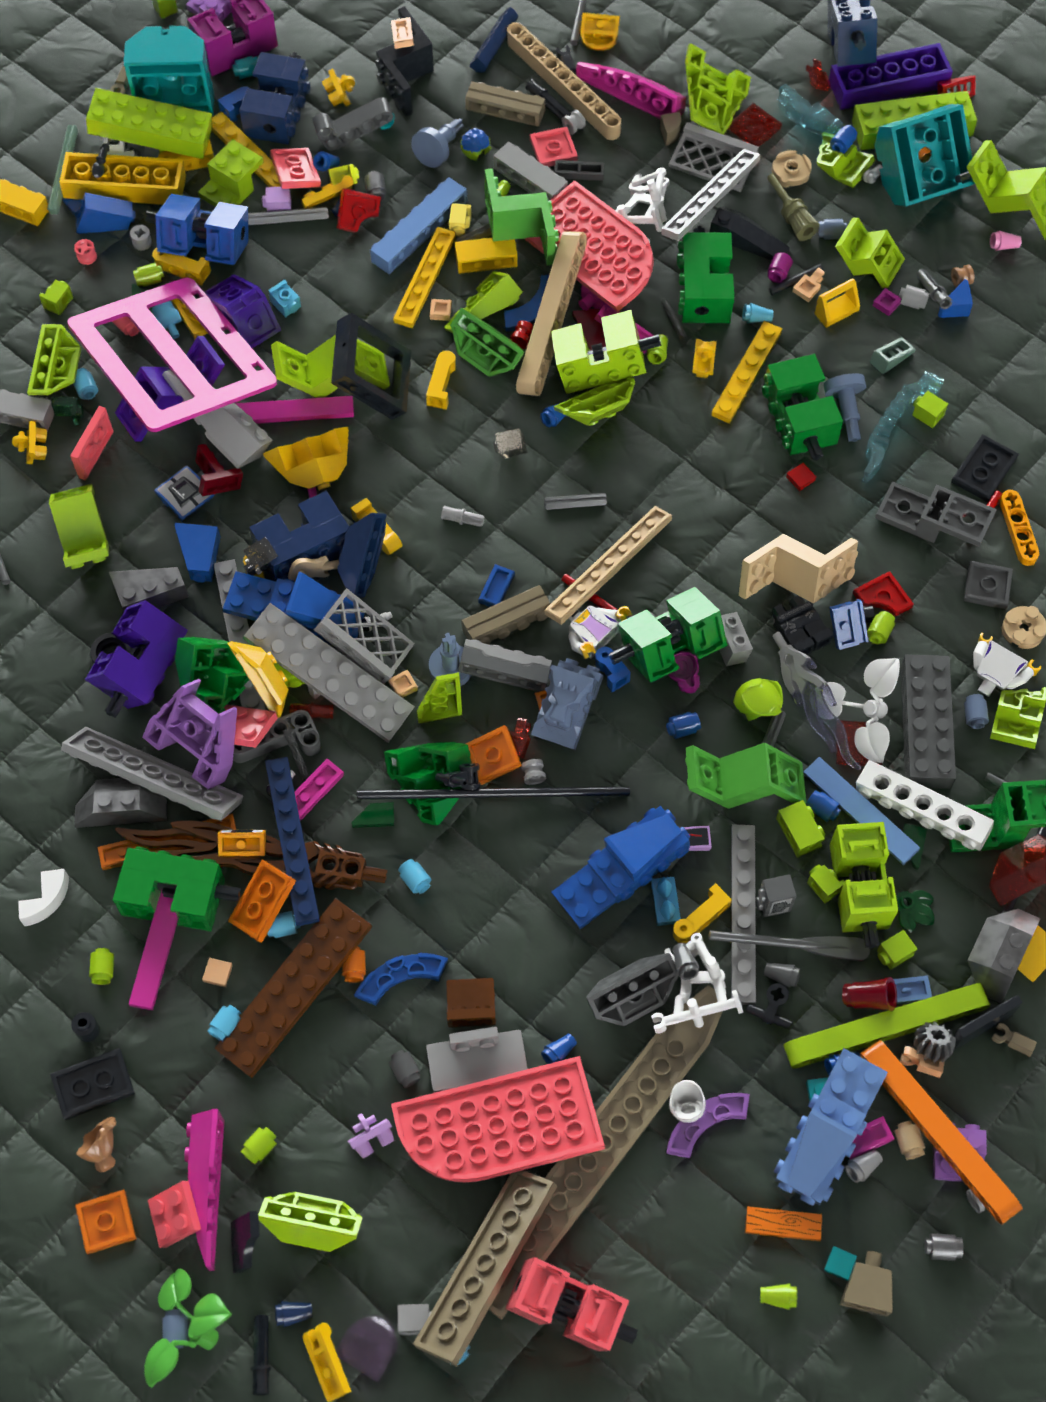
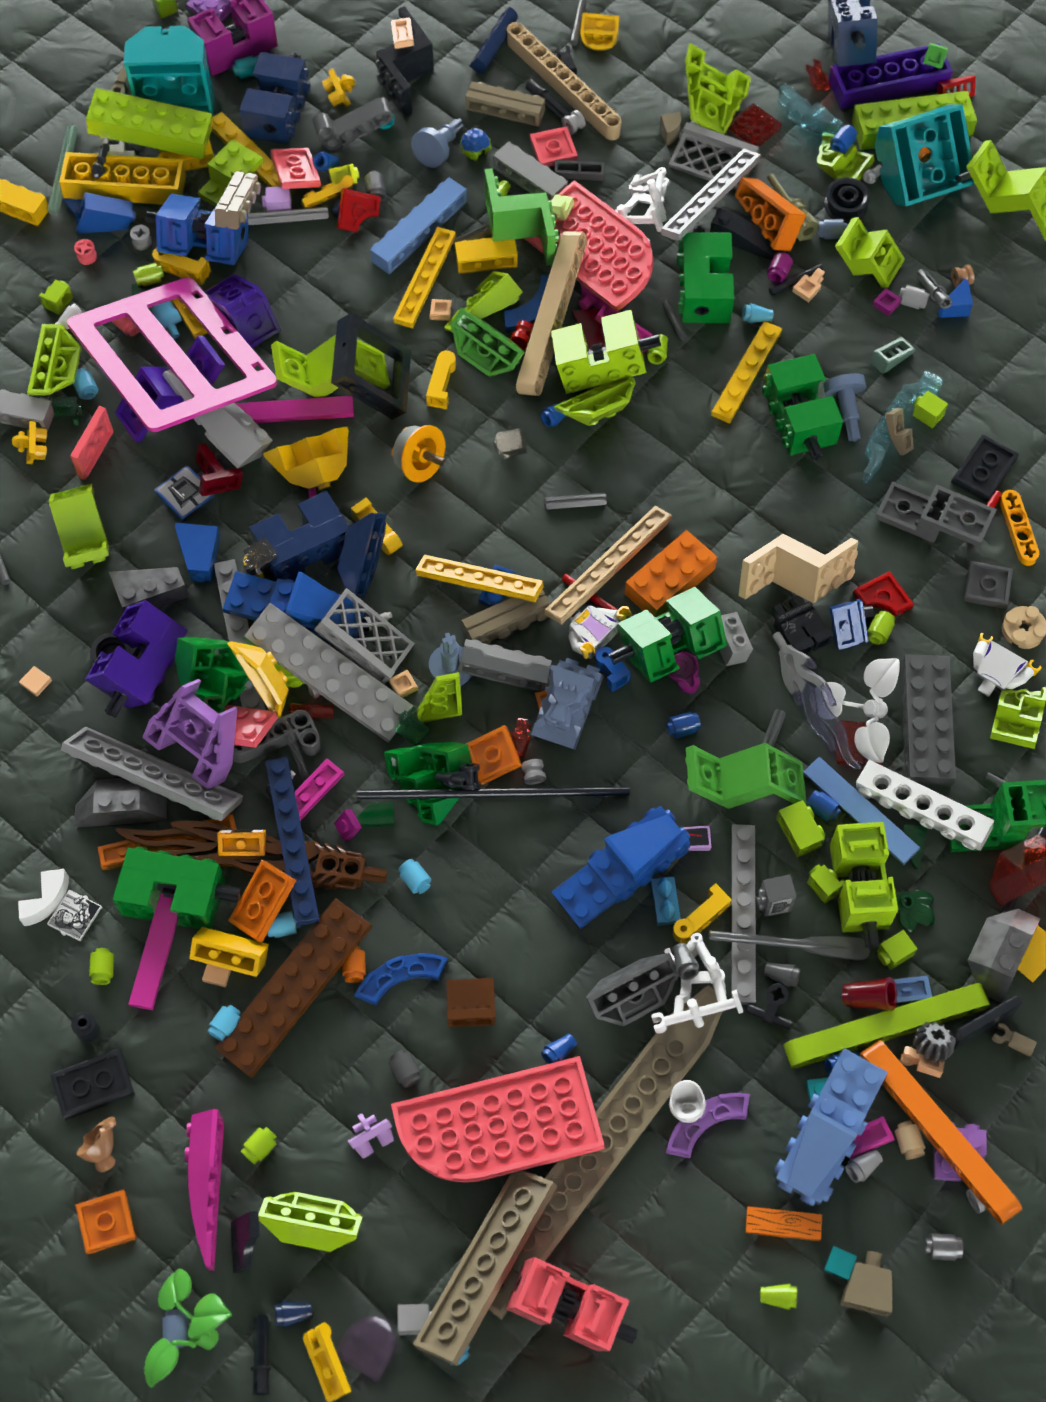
(35, 681): none -> light nougat tile
(70, 311): none -> white cone
(74, 915): none -> piece
(174, 1214): coral plate -> none
(229, 951): none -> yellow brick
(232, 102): blue leg -> none
(237, 200): none -> dark tan brick
(284, 298): medium azure brick -> none
(312, 567): tan piece -> none
(347, 825): none -> magenta plate
(411, 727): none -> clear green bracket
(419, 452): none -> light orange piece
(460, 218): light yellow brick -> none
(462, 516): light grey axle -> none
(475, 1057): light grey bracket -> none
(480, 578): none -> yellow plate
(562, 206): none -> yellowish green bracket
(632, 89): dark pink wedge -> none
(669, 573): none -> orange brick
(704, 358): yellow hips -> none
(759, 698): lime helmet -> none
(772, 212): none -> orange wedge
(791, 177): tan plate -> none
(801, 476): red tile -> none
(839, 308): yellow tile -> none
(847, 199): none -> black wheel
(901, 437): none -> dark tan slope
(935, 55): none -> bright green tile
(976, 711): sand blue brick -> none
(1002, 241): bright pink cone -> none

